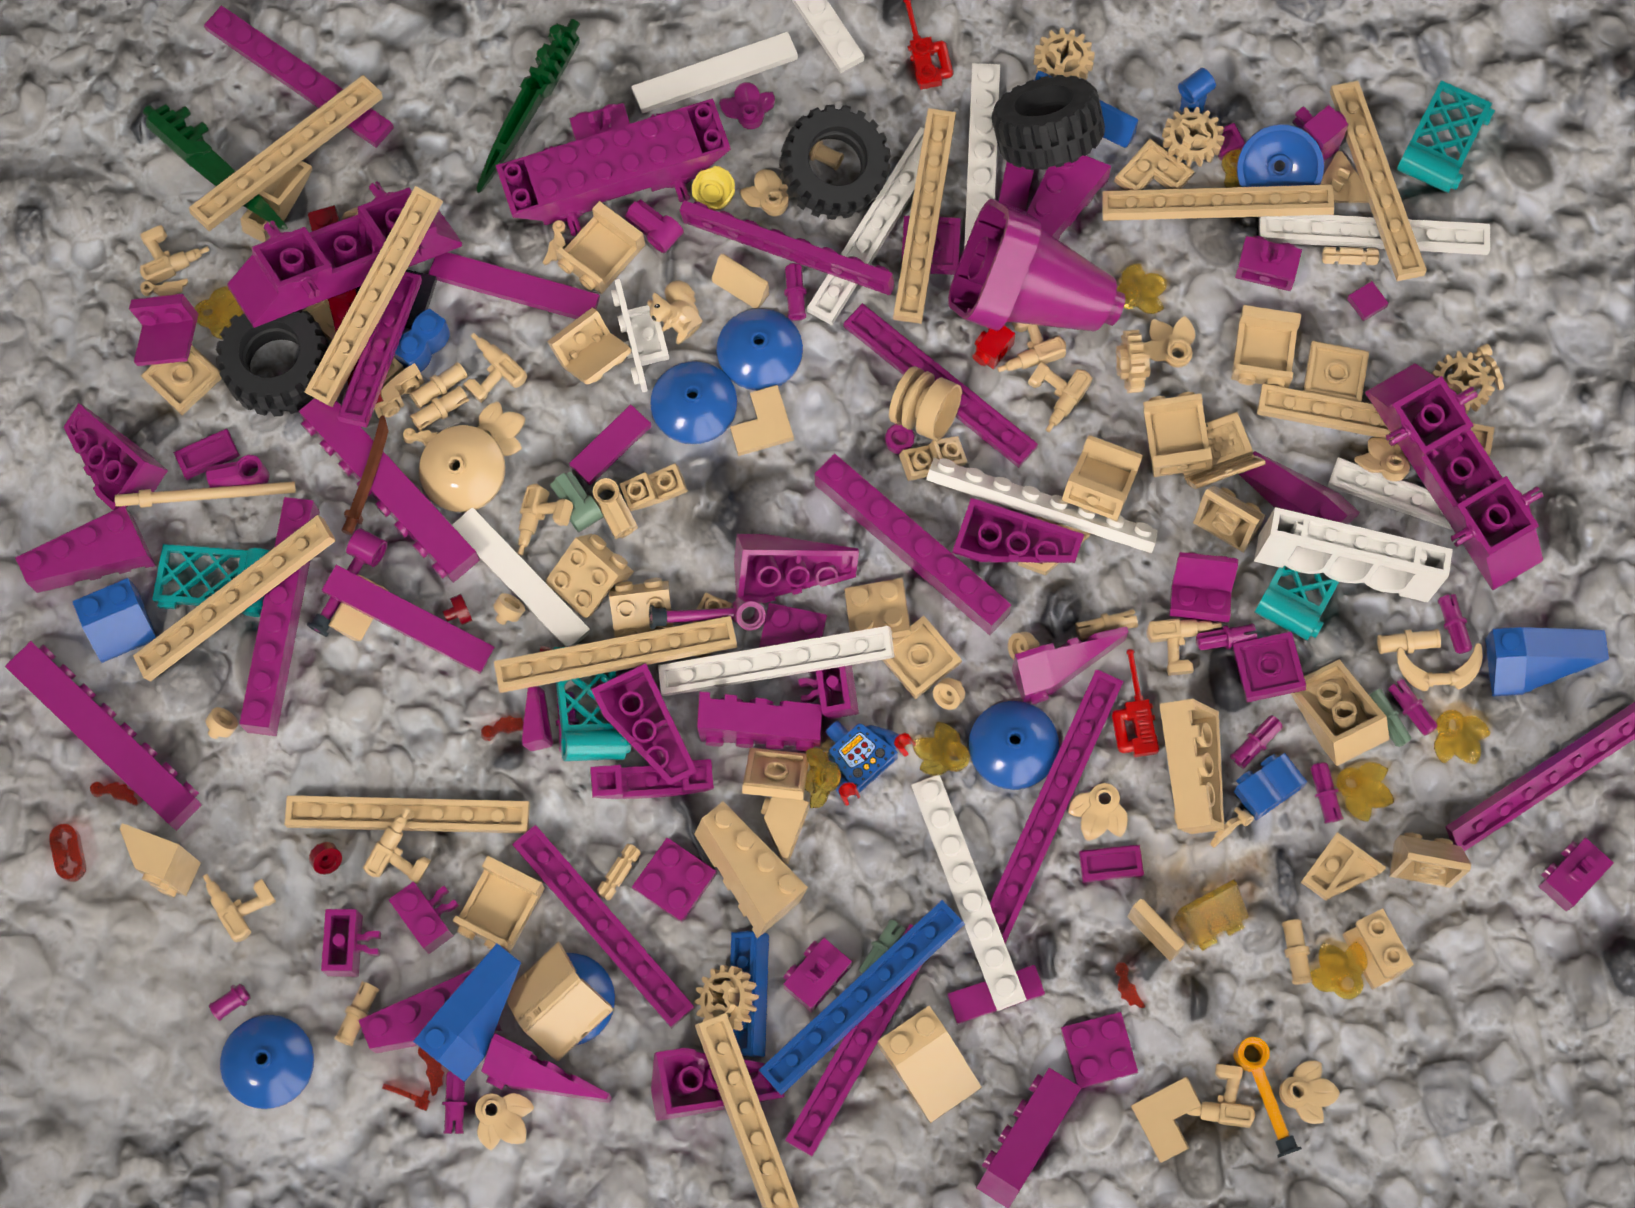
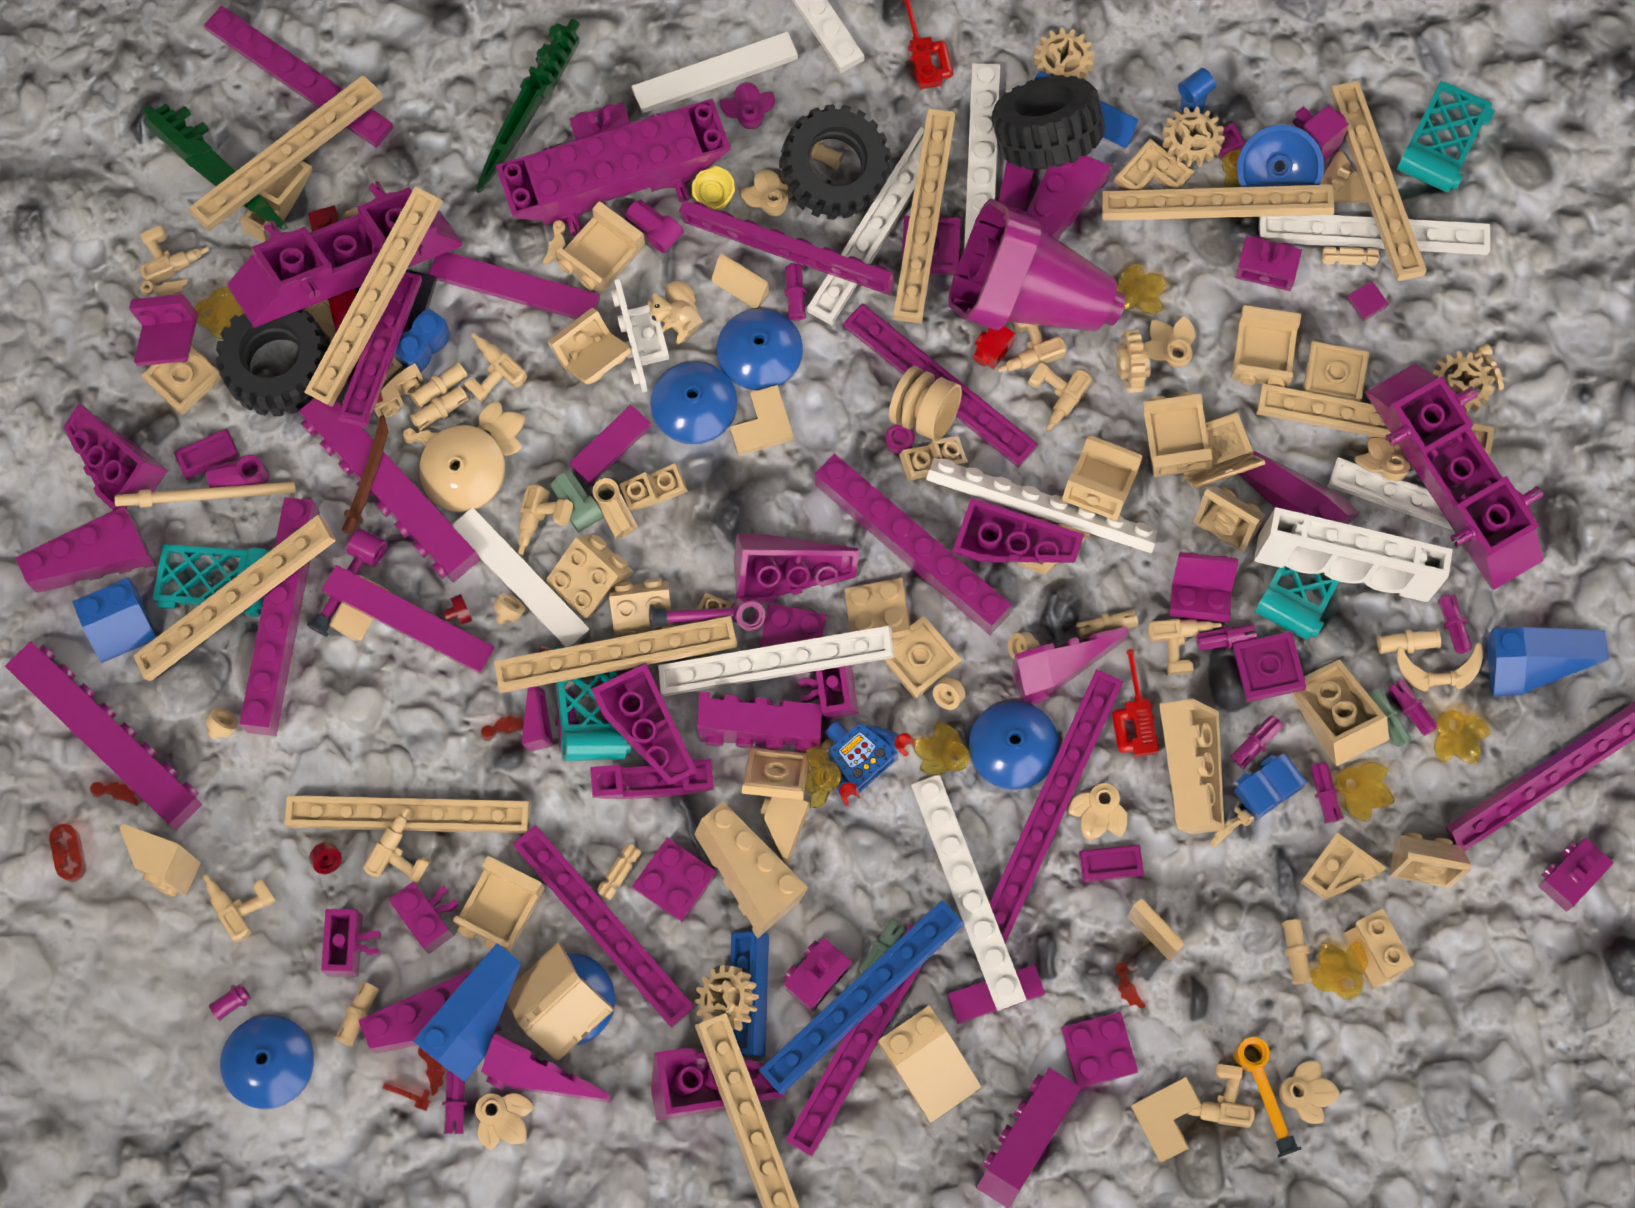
(1212, 916): clear yellow slope -> none

